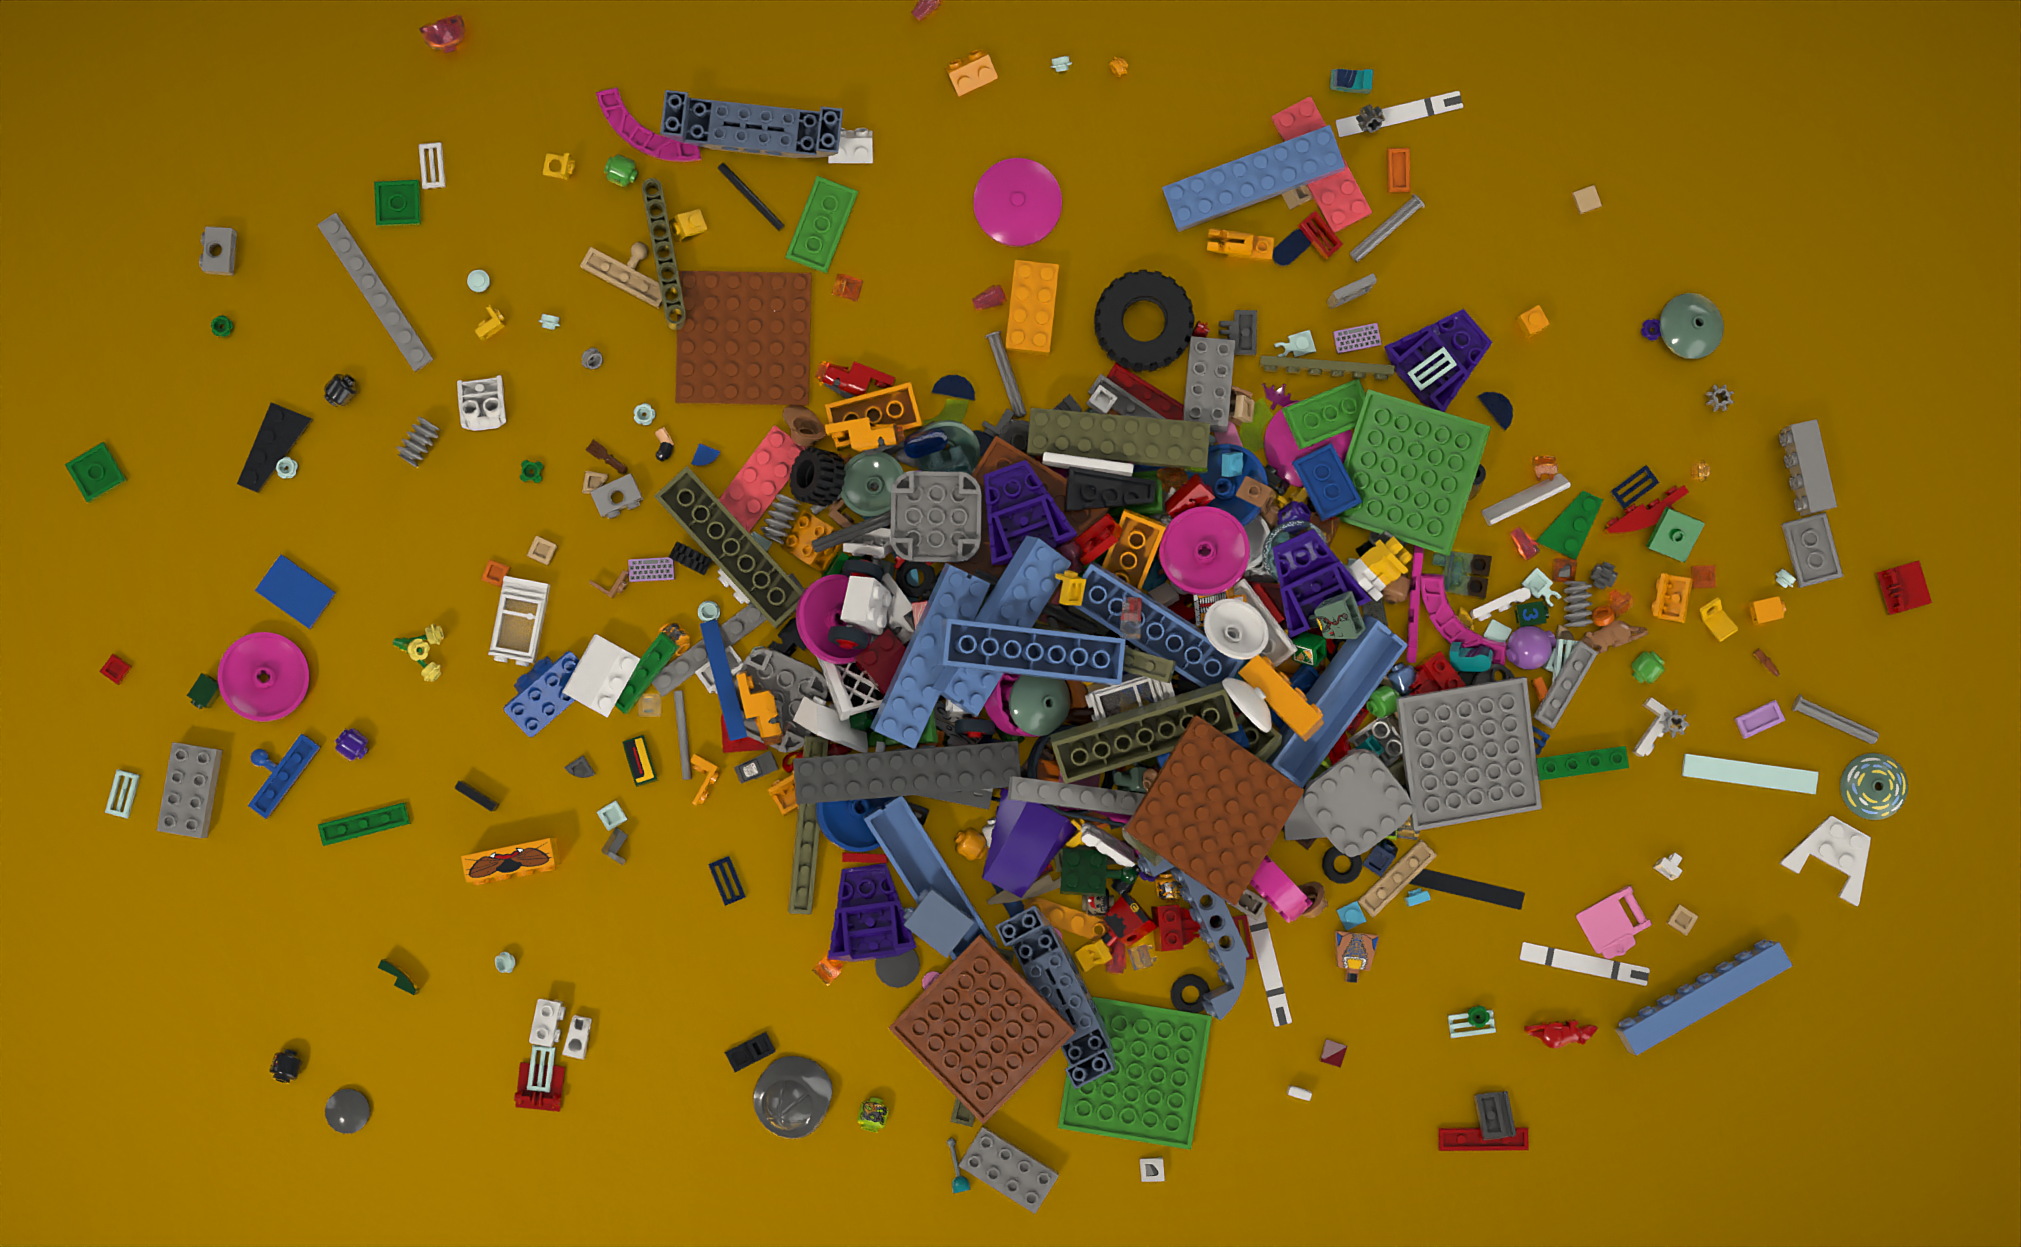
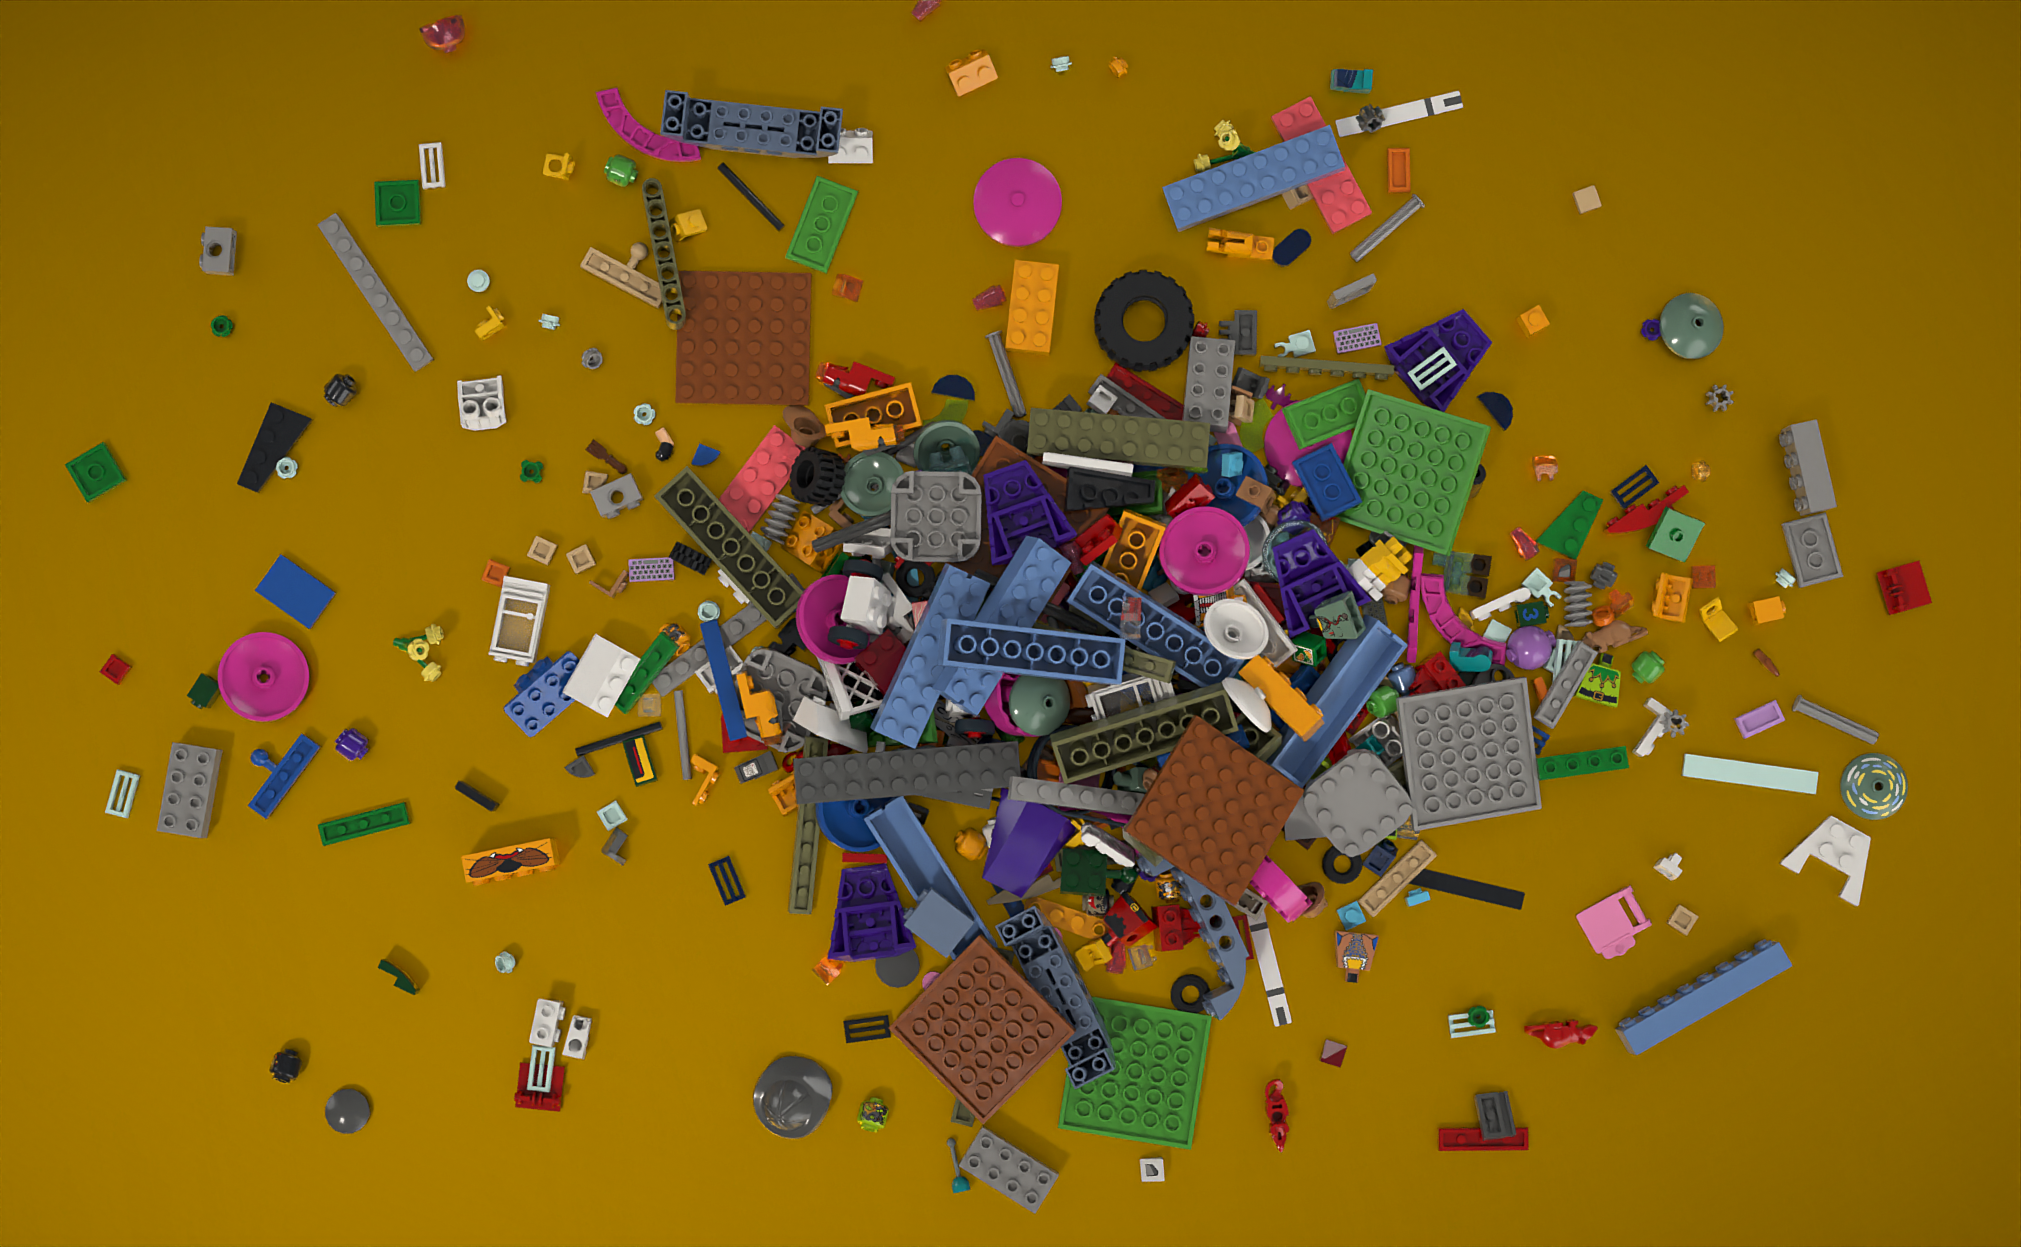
(417, 441): light grey piece -> none
(581, 559): none -> tan plate
(598, 745): none -> black bar
(749, 1052): black slope -> none
(887, 1034): none -> black tile
(925, 443): clear blue tile -> none
(1072, 588): yellow bracket -> none
(1229, 141): none -> light yellow plant
(1251, 382): none -> dark grey bracket
(1277, 1111): none -> red animal
(1299, 1092): white tile -> none
(1317, 238): red tile -> none
(1525, 499): white slope -> none
(1584, 963): white sticker -> none
(1600, 683): none -> torso

